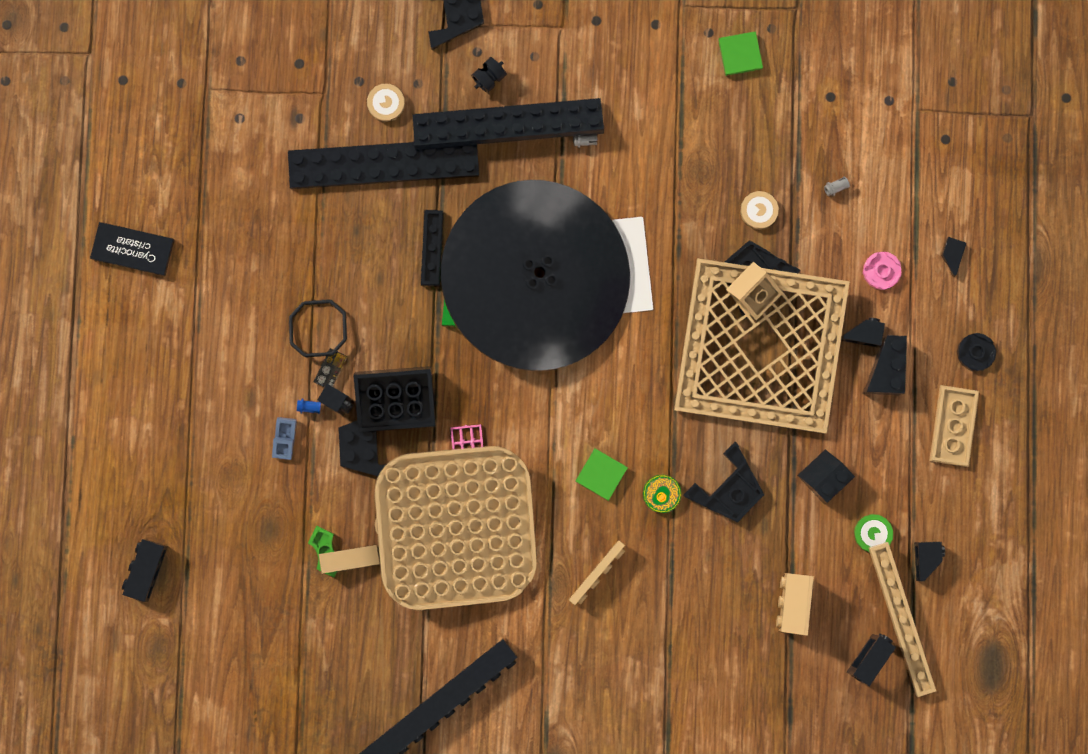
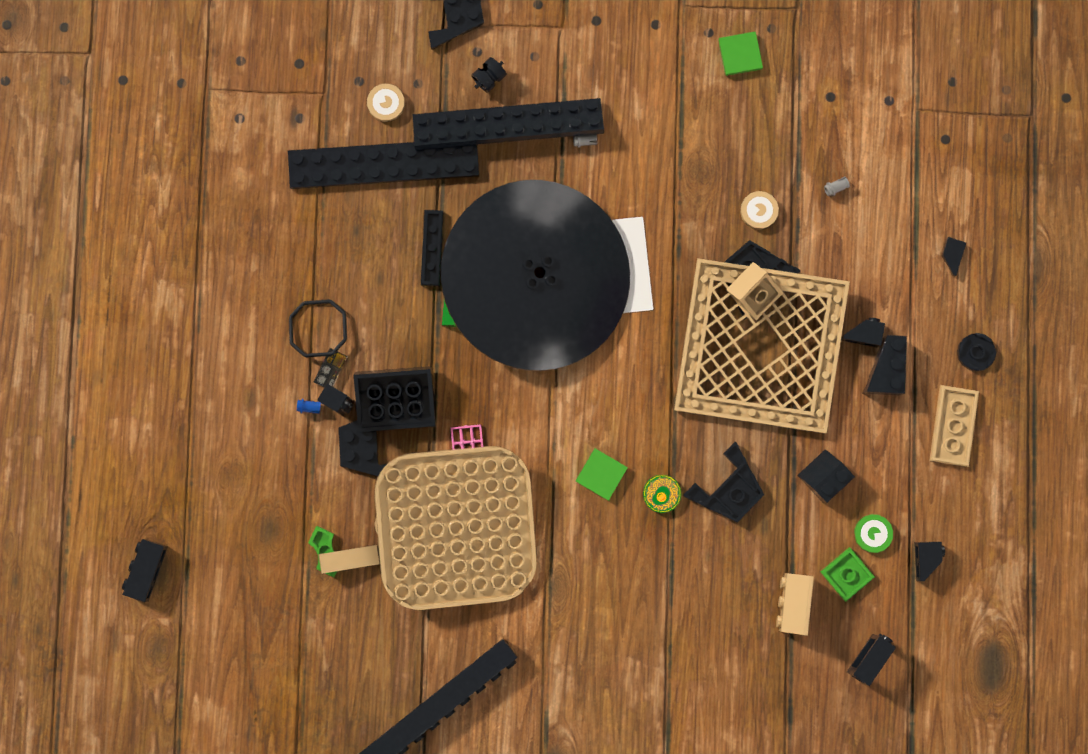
(132, 249): black tile -> none
(284, 438): sand blue slope -> none
(592, 580): tan plate -> none
(847, 574): none -> bright green tile
(882, 270): bright pink tile -> none
(902, 619): tan plate -> none

